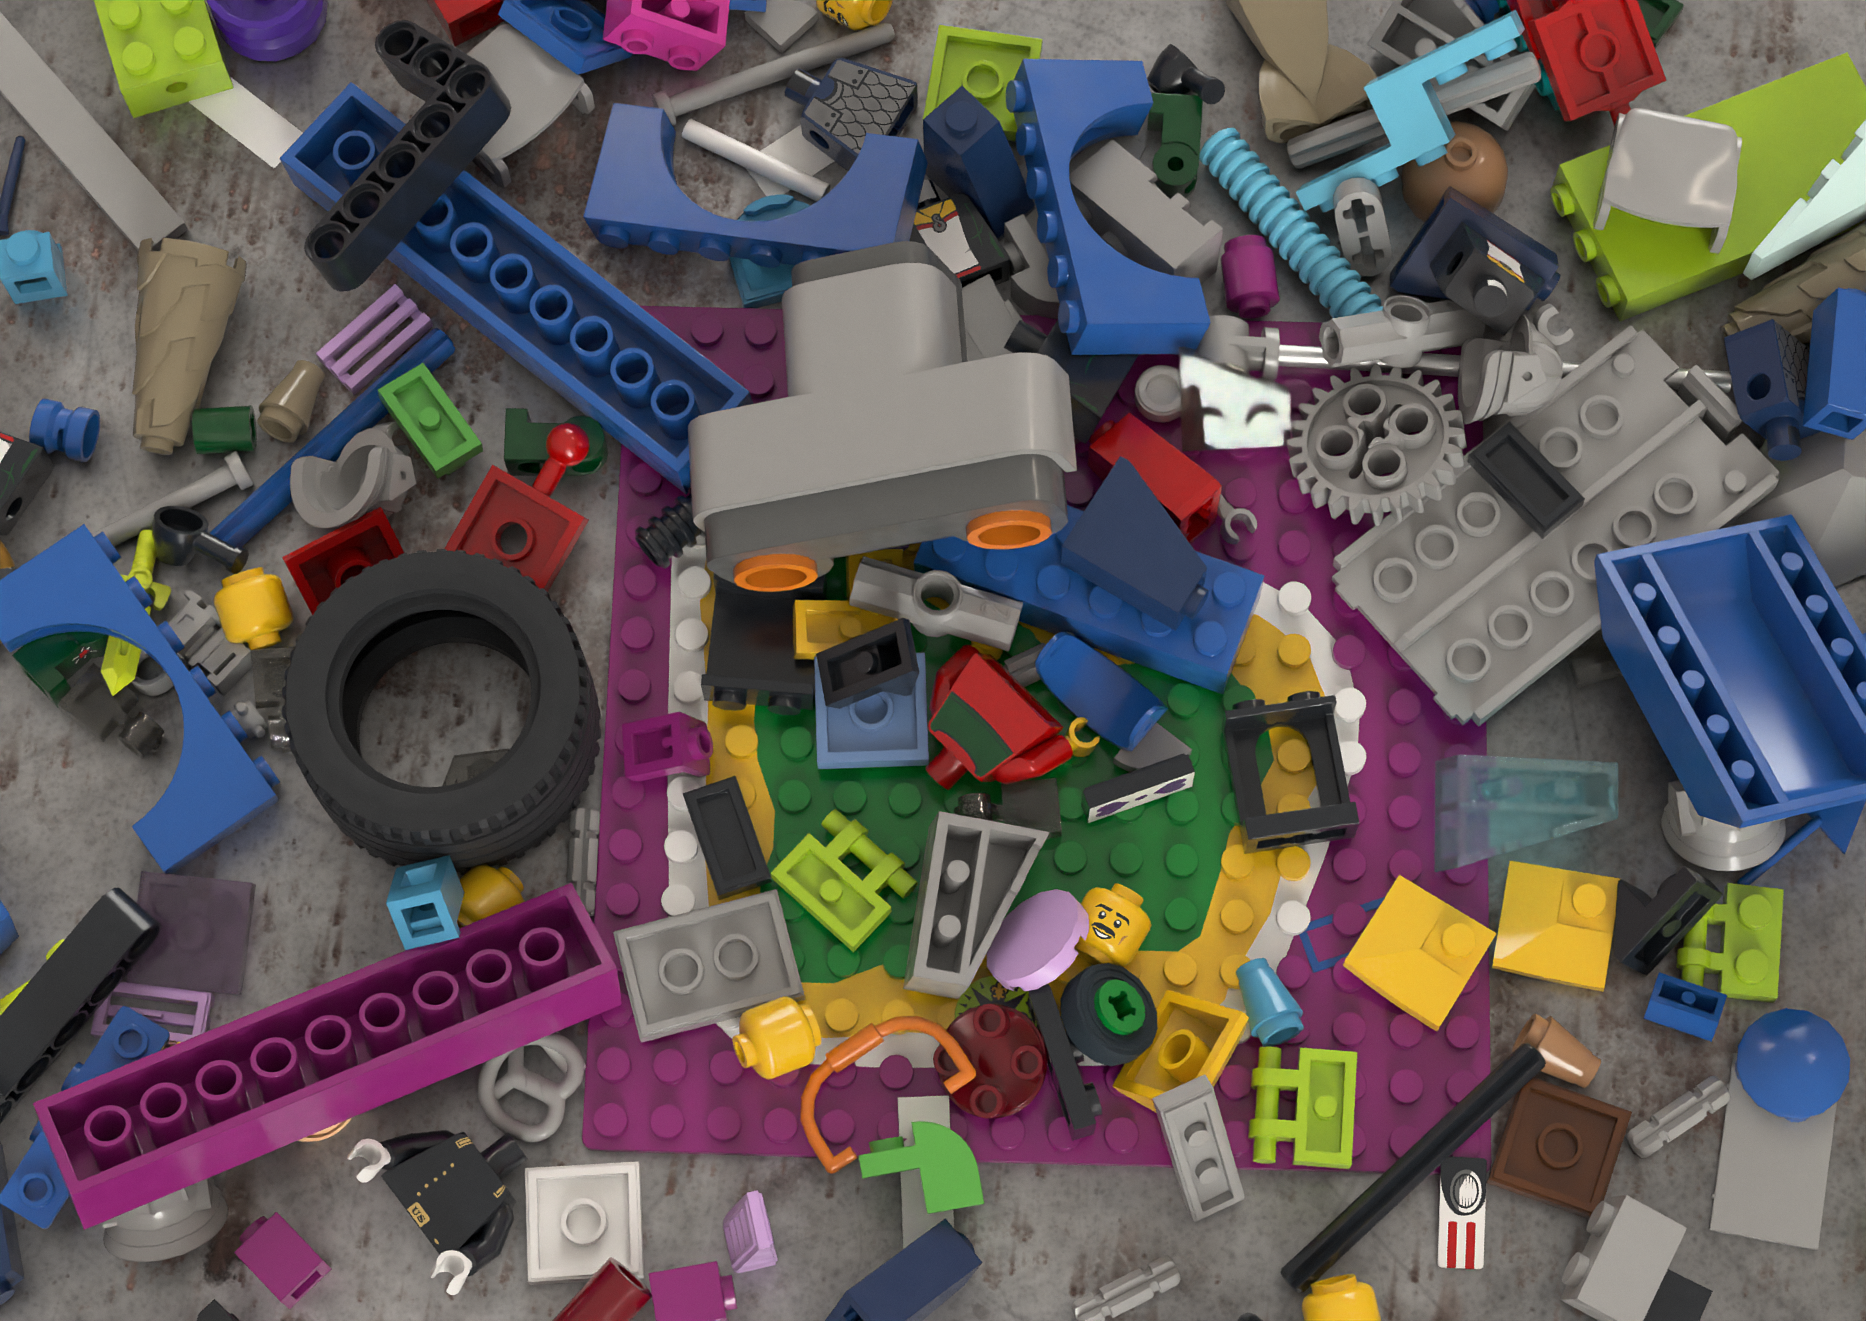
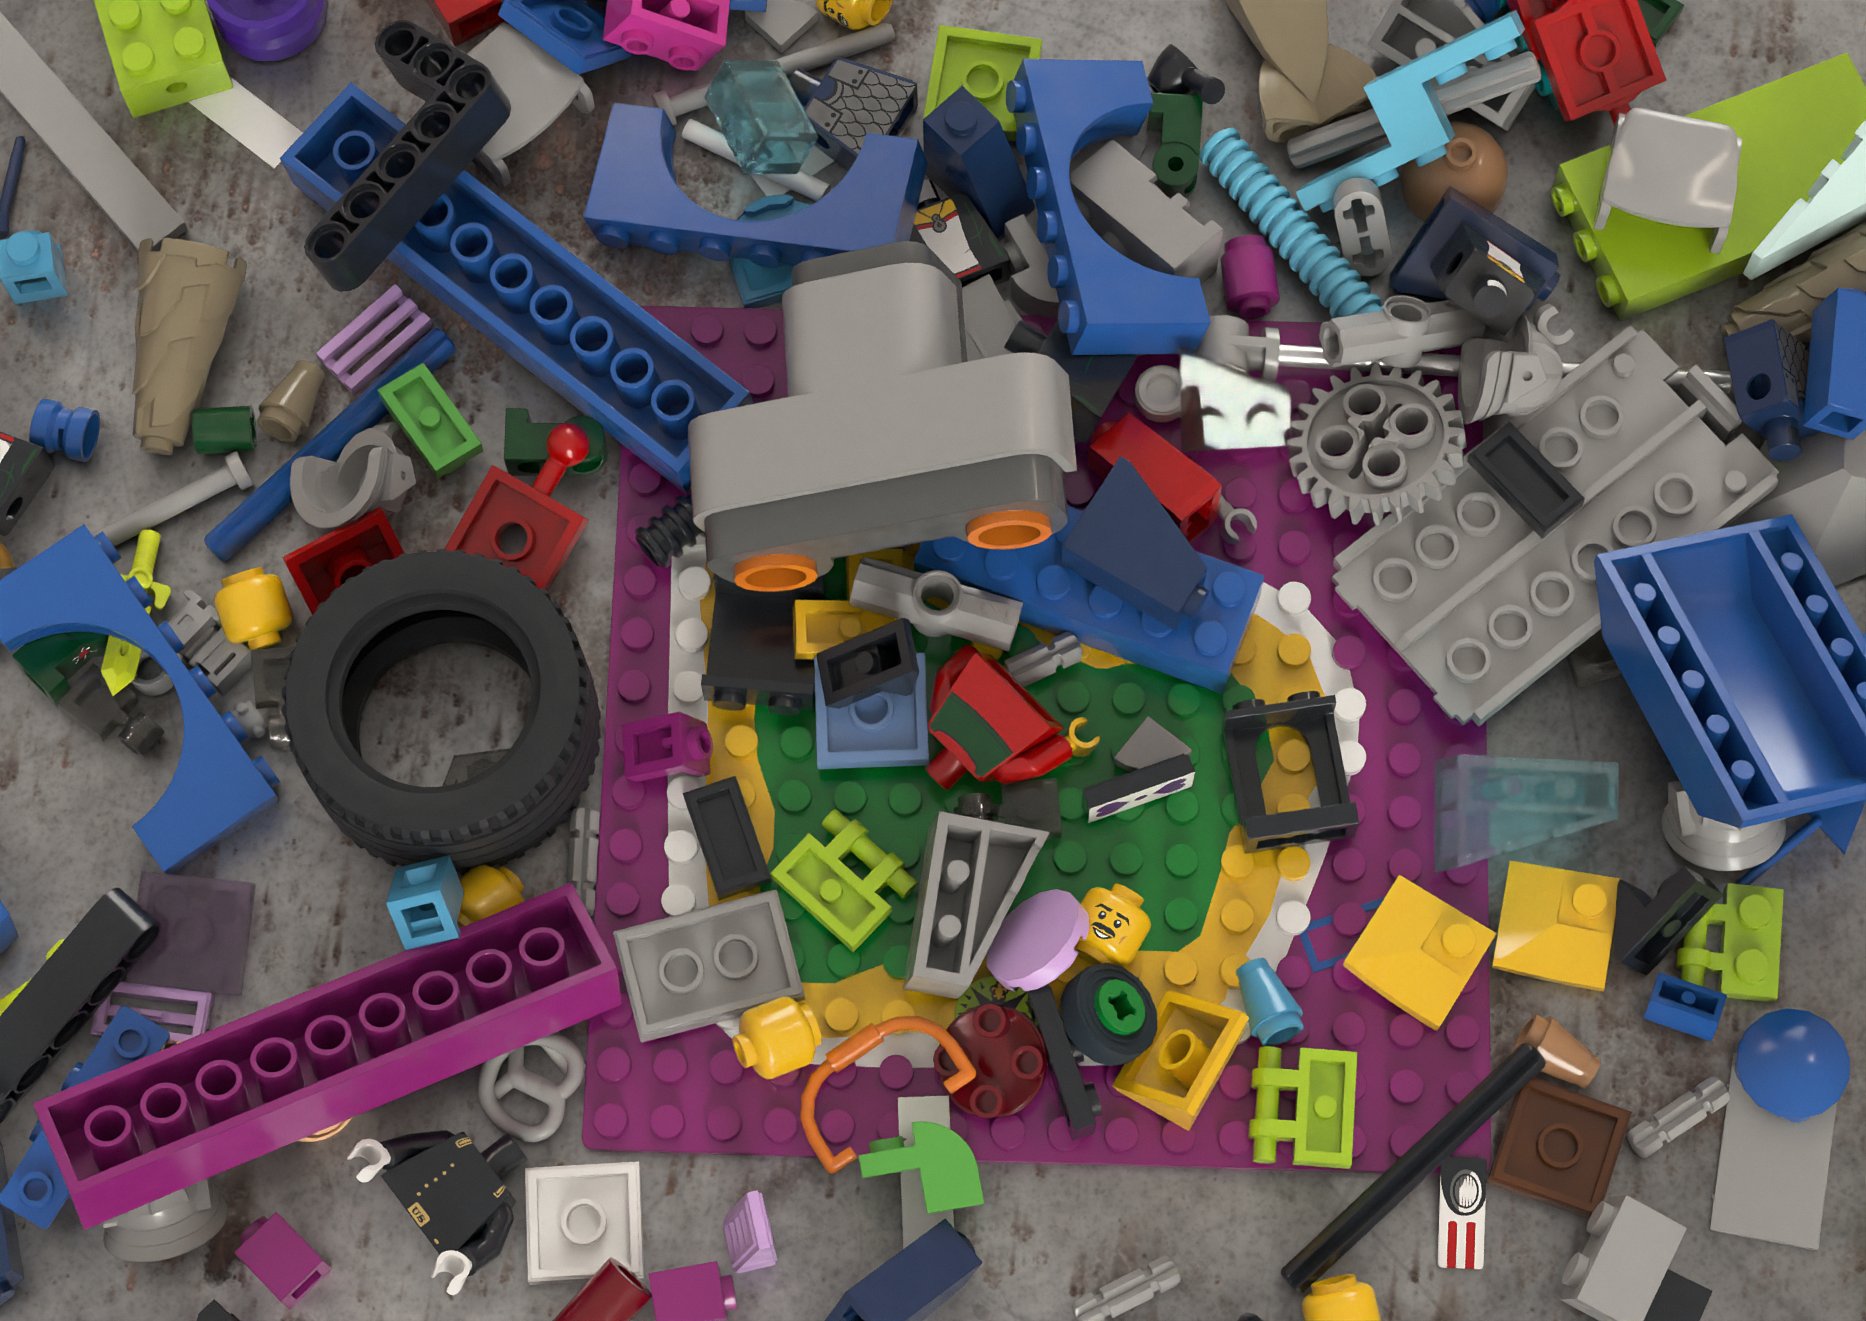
(183, 532): black bar -> none
(760, 117): none -> clear light blue brick
(1098, 690): blue piece -> none
(1199, 1148): light grey tile -> none

